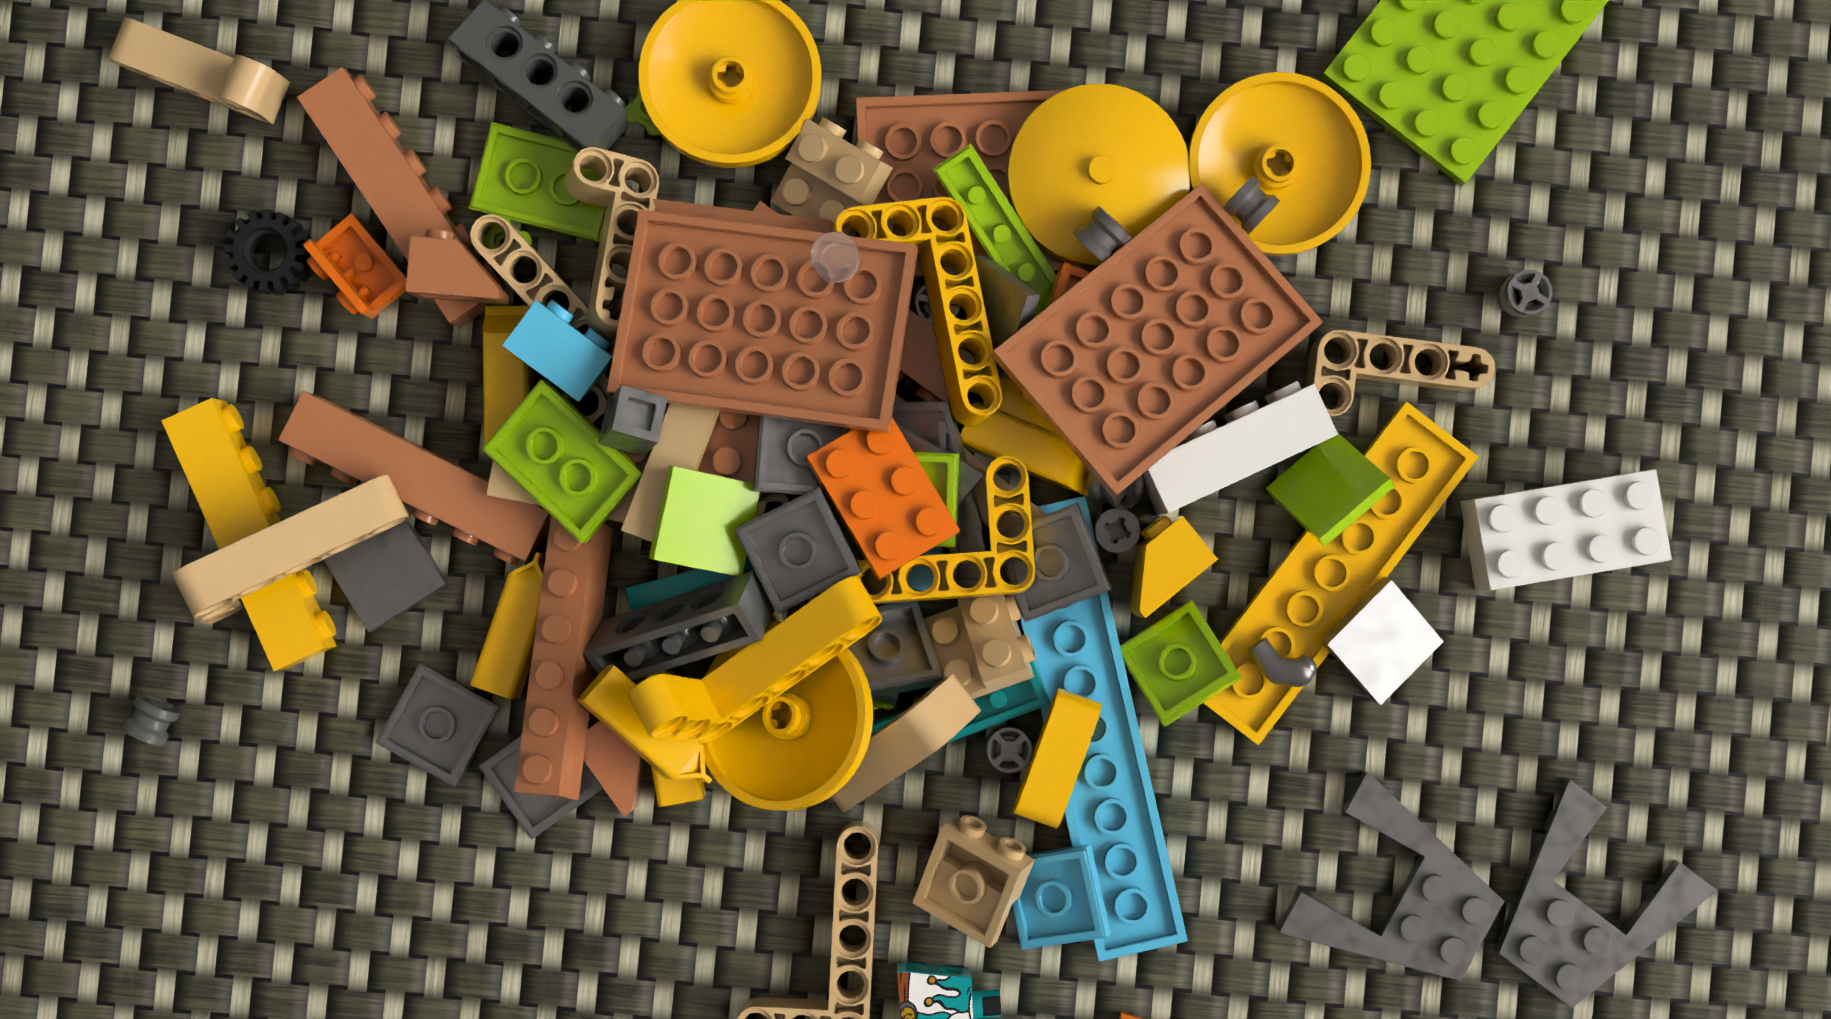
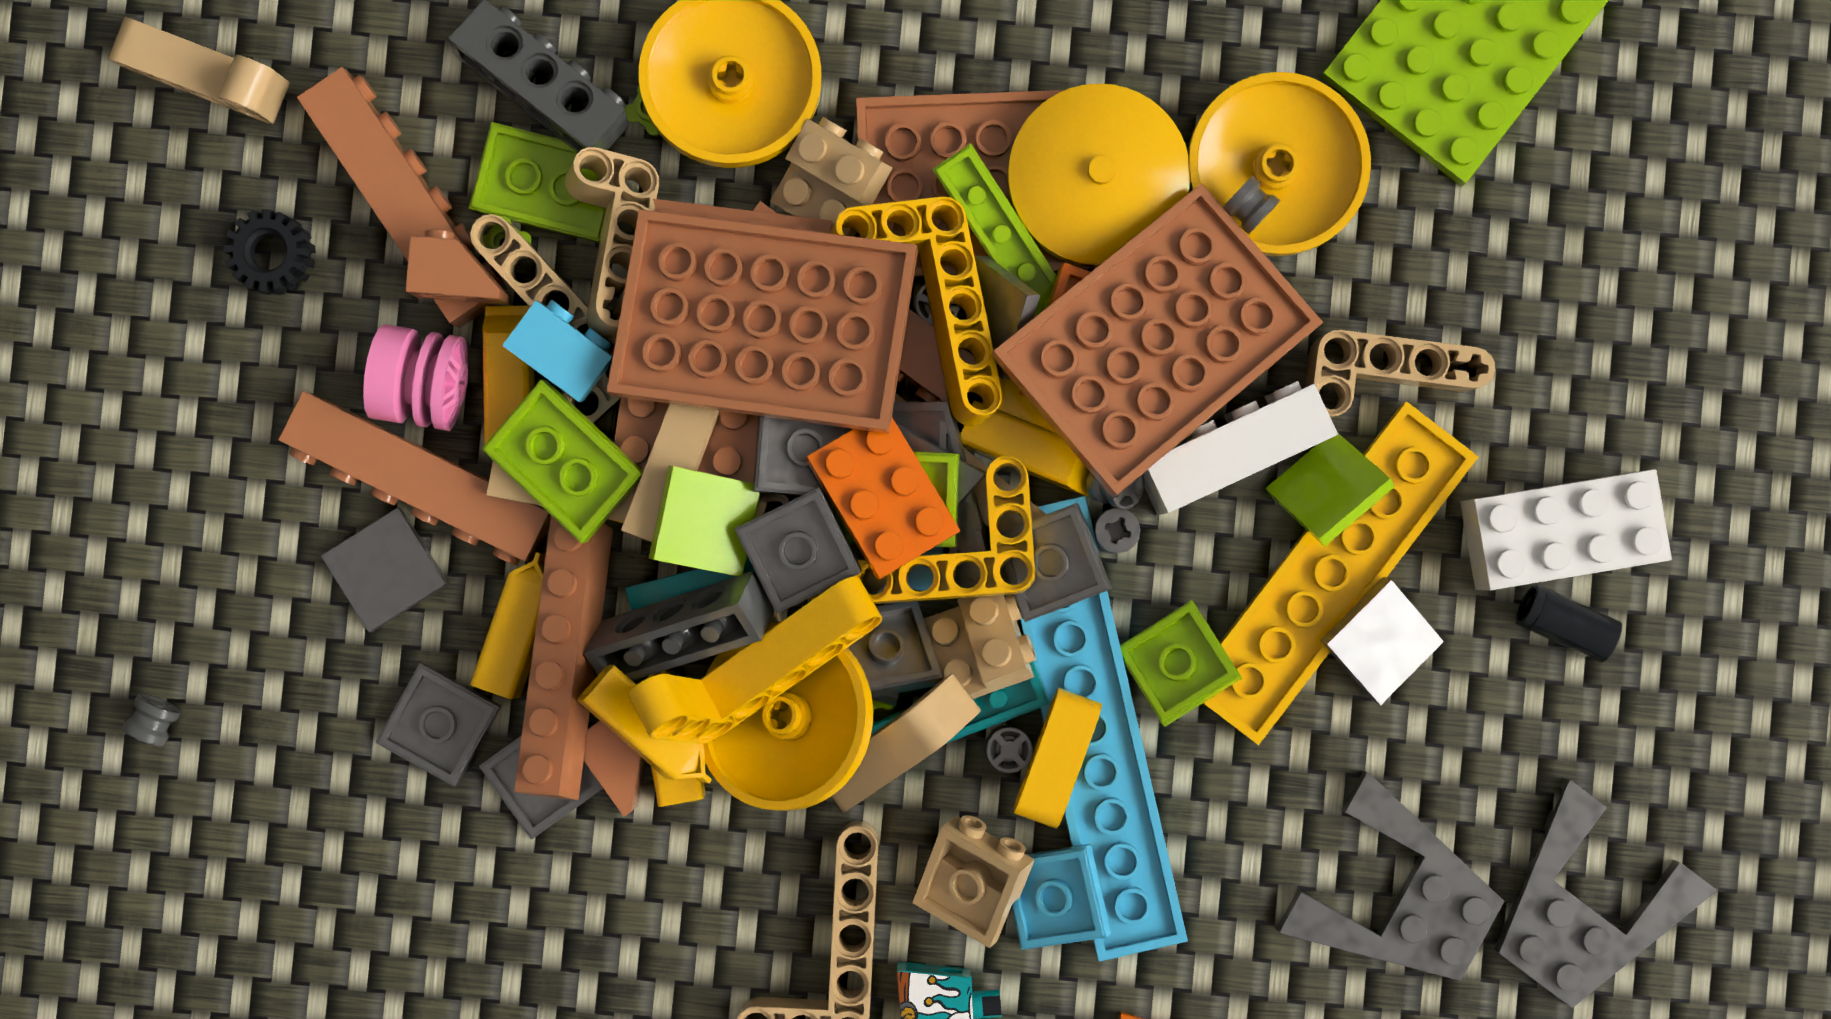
(220, 579): tan beam -> none
(238, 505): yellow brick -> none
(358, 266): orange bracket -> none
(415, 378): none -> bright pink wheel
(632, 420): flat silver brick -> none
(835, 257): clear tile -> none
(1102, 234): flat silver wheel -> none
(1166, 563): yellow slope -> none
(1280, 670): flat silver arm -> none
(1533, 290): flat silver wheel -> none
(1569, 623): none -> black pin

